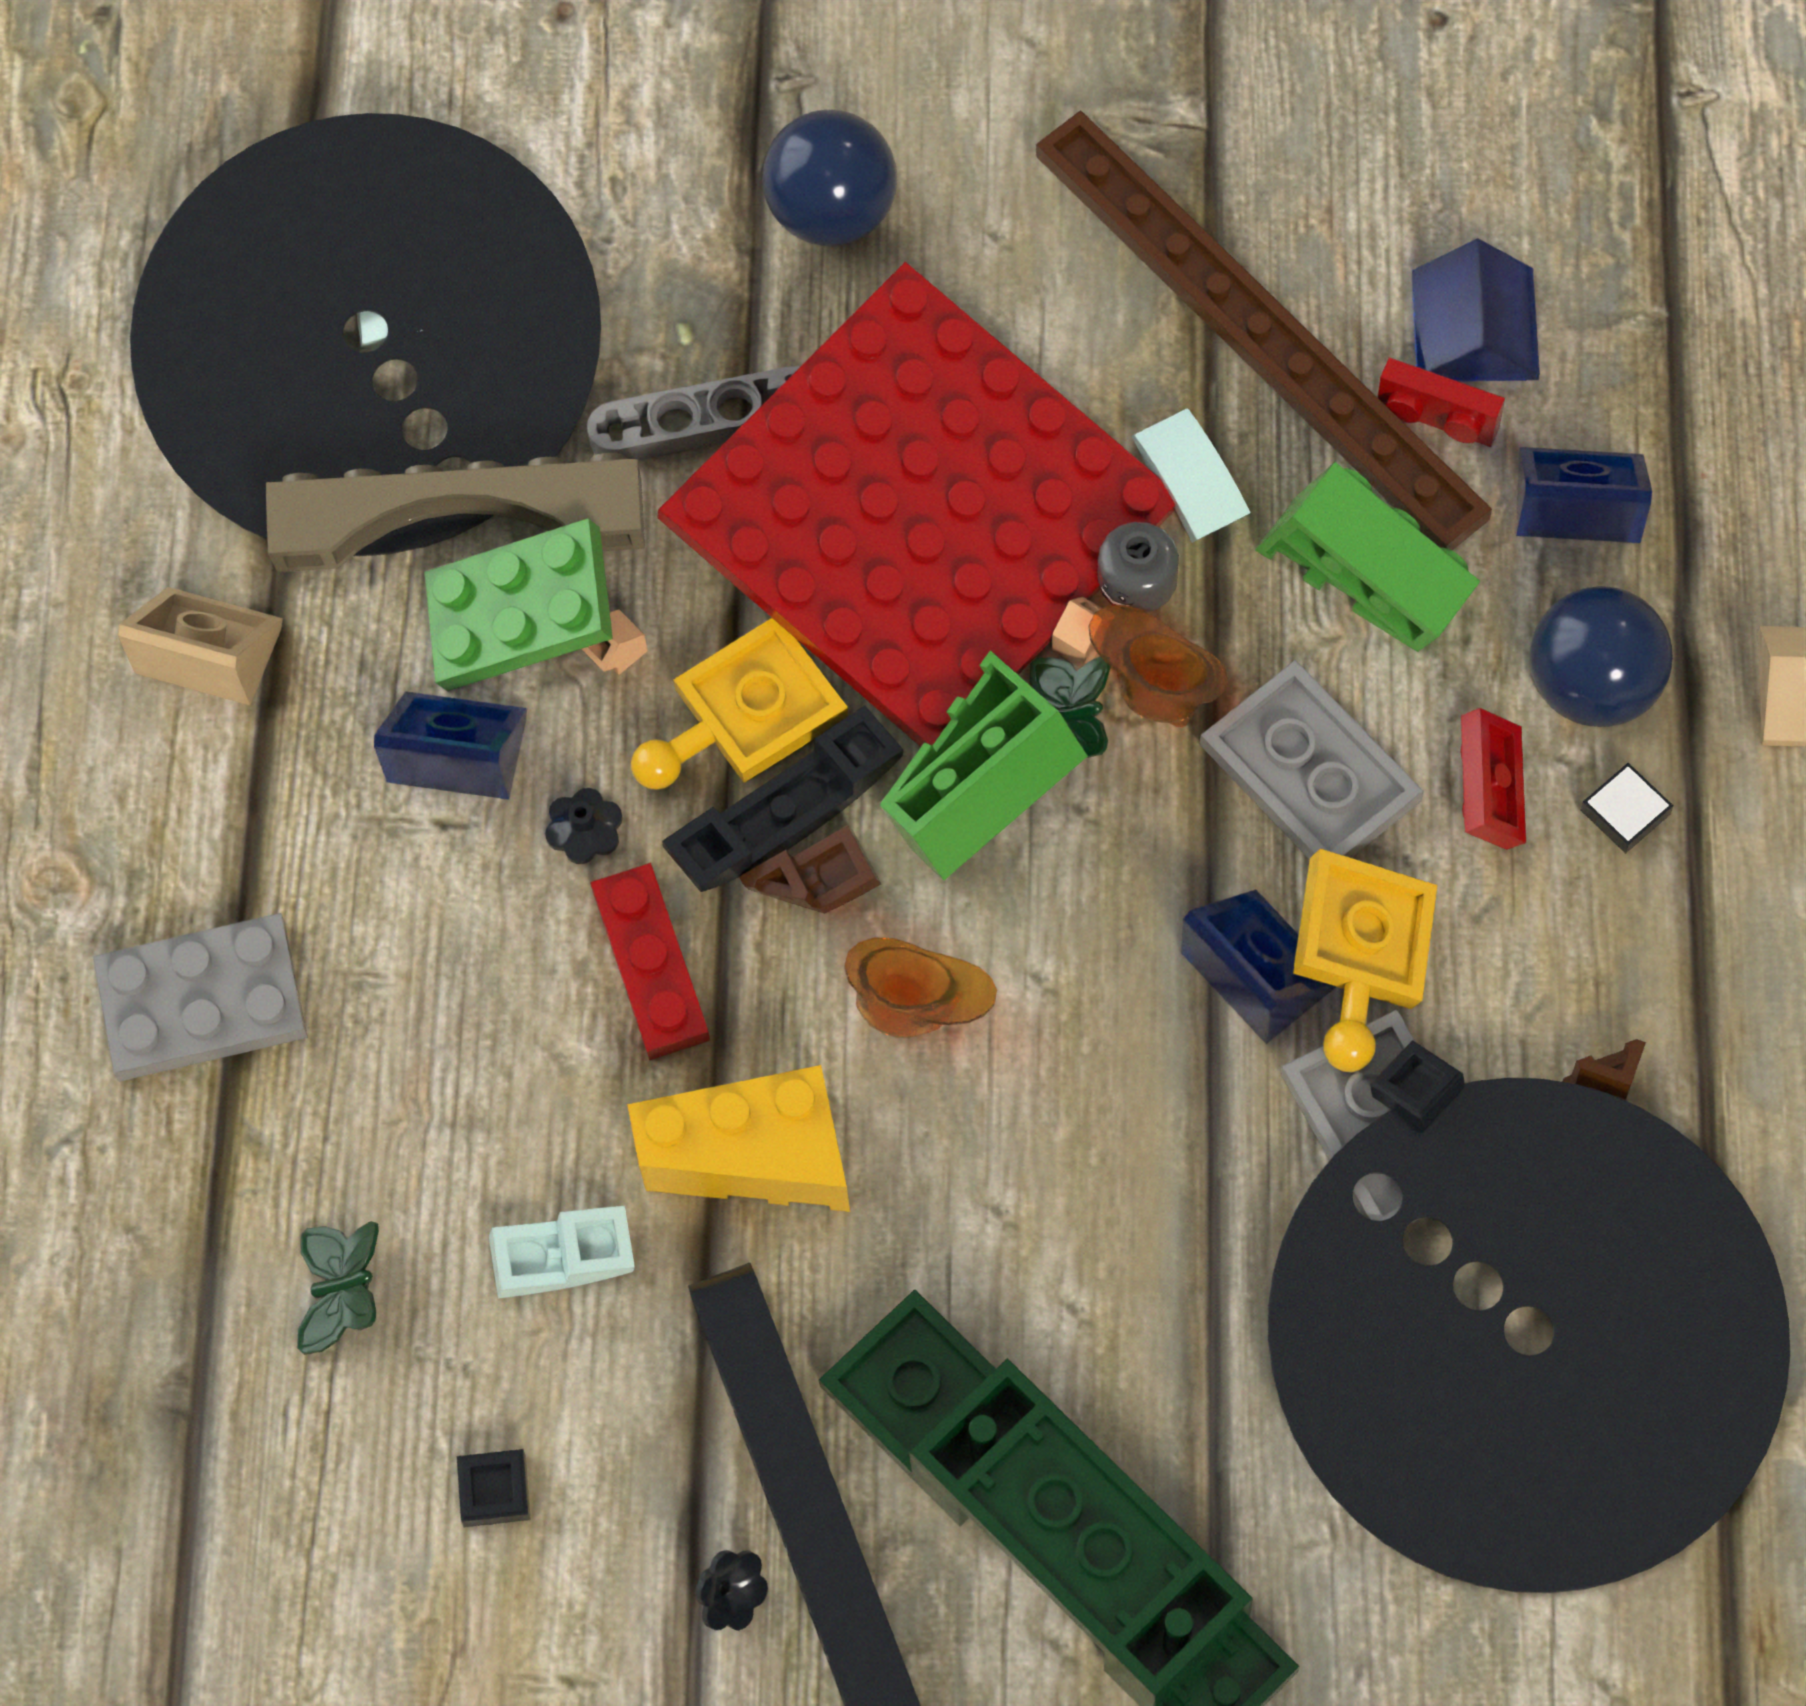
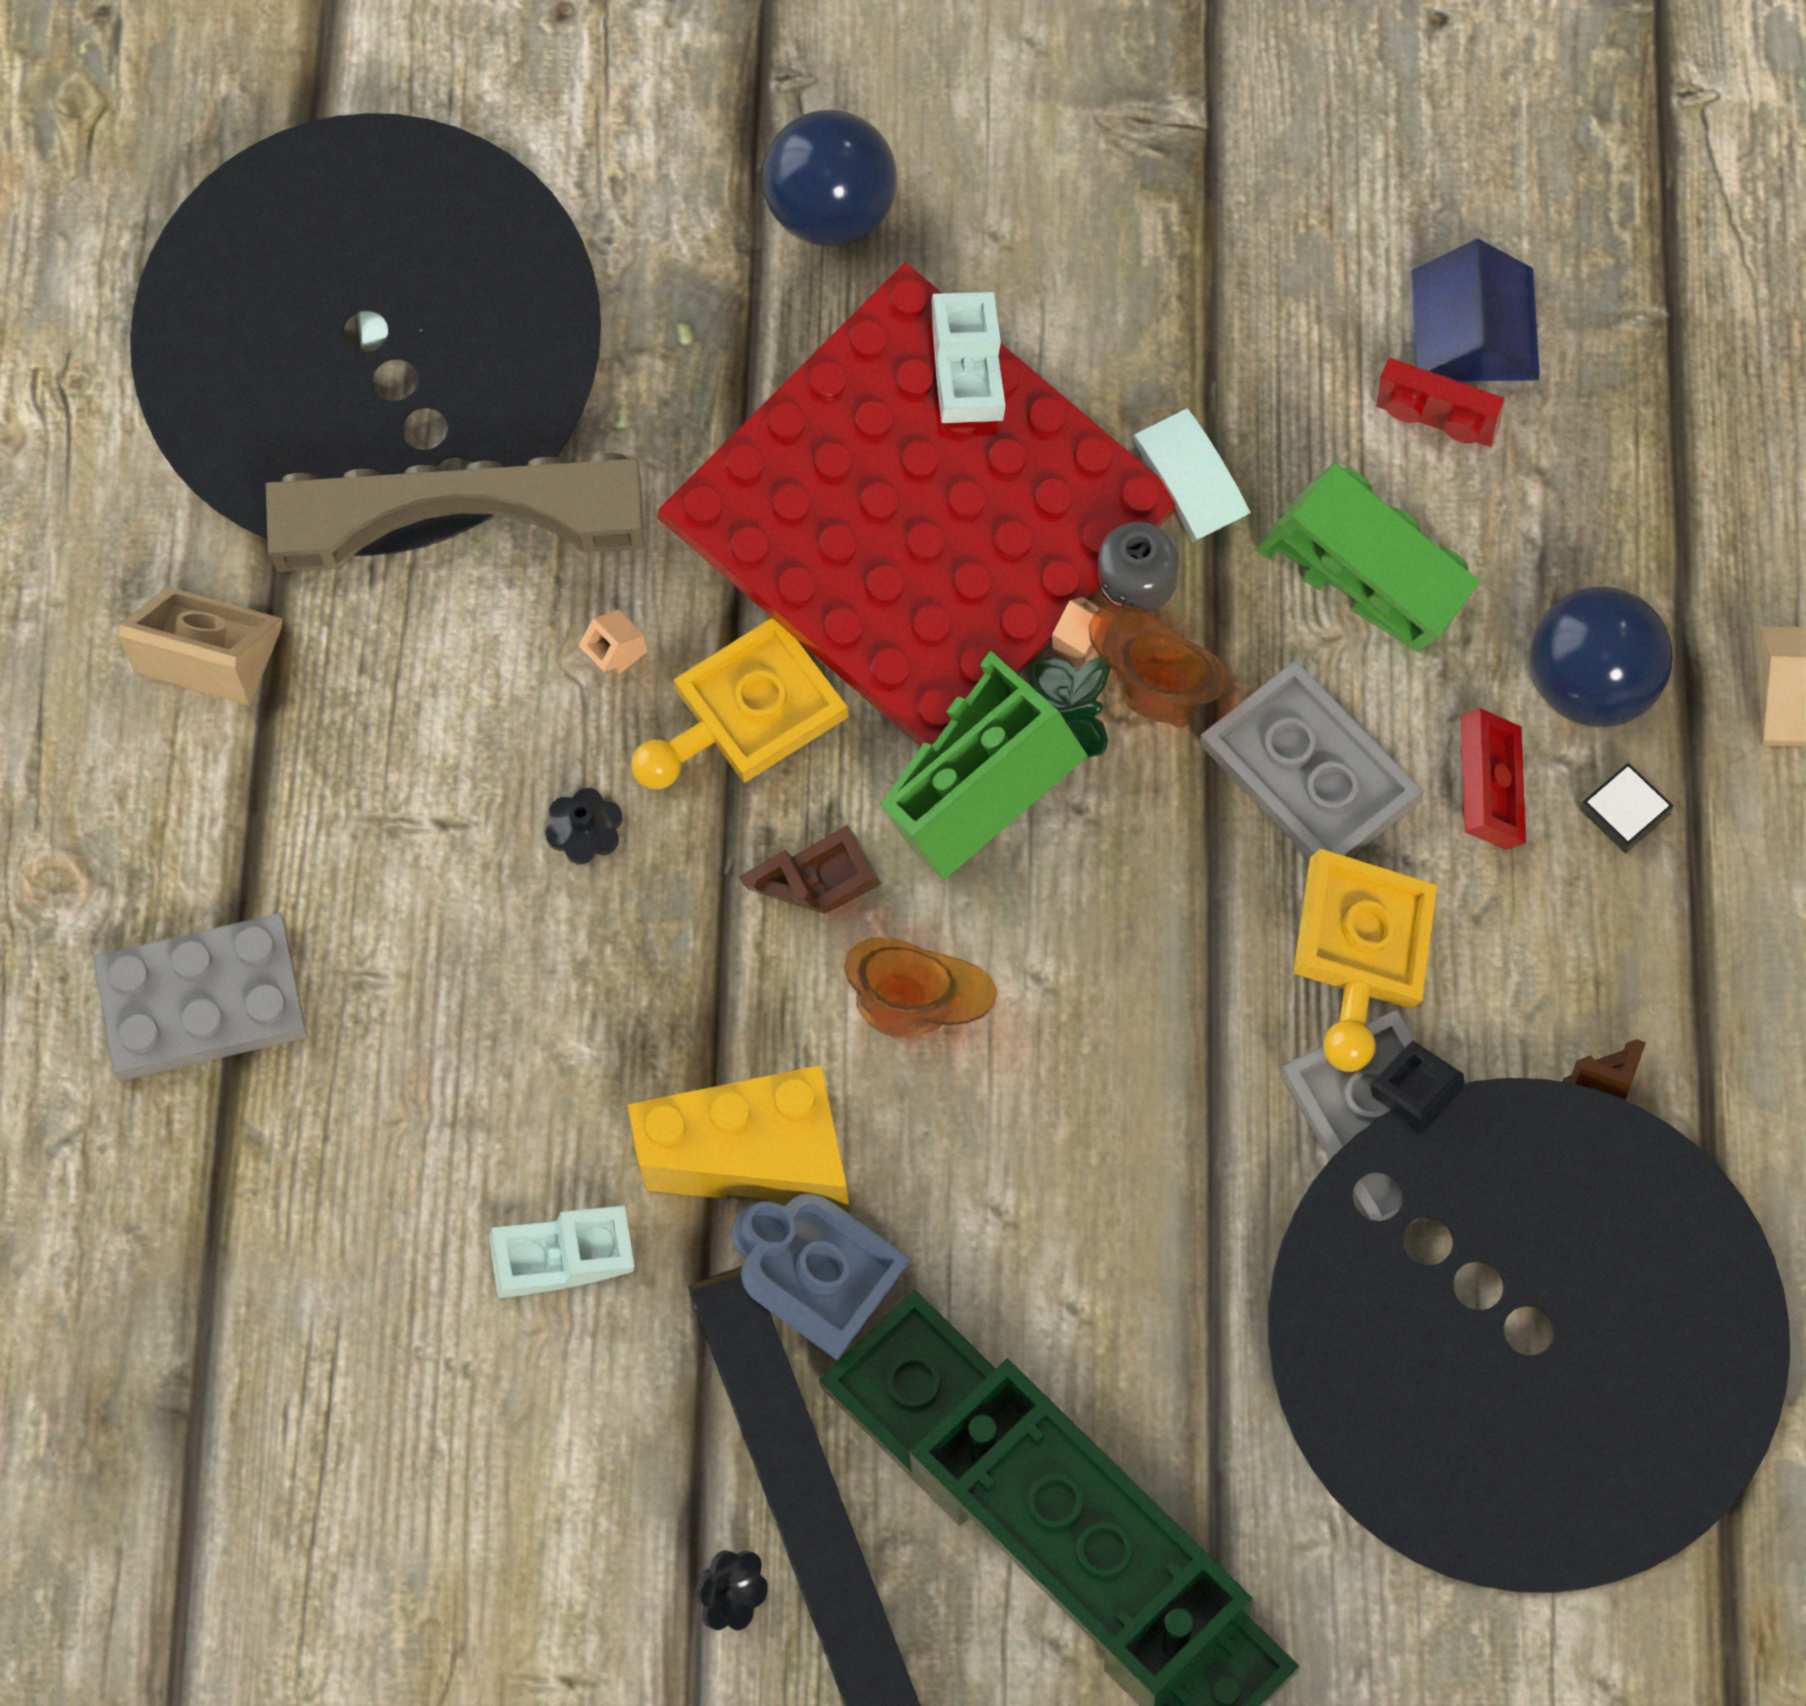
(345, 1293): dark green piece -> none
(451, 744): clear blue slope -> none
(493, 1488): black tile -> none
(518, 605): bright green plate -> none
(650, 961): red plate -> none
(699, 400): light grey beam -> none
(787, 807): black slope -> none
(815, 1267): none -> sand blue plate
(967, 357): none -> light aqua slope
(1250, 961): clear blue slope -> none
(1263, 332): reddish brown plate -> none
(1582, 495): clear blue slope -> none

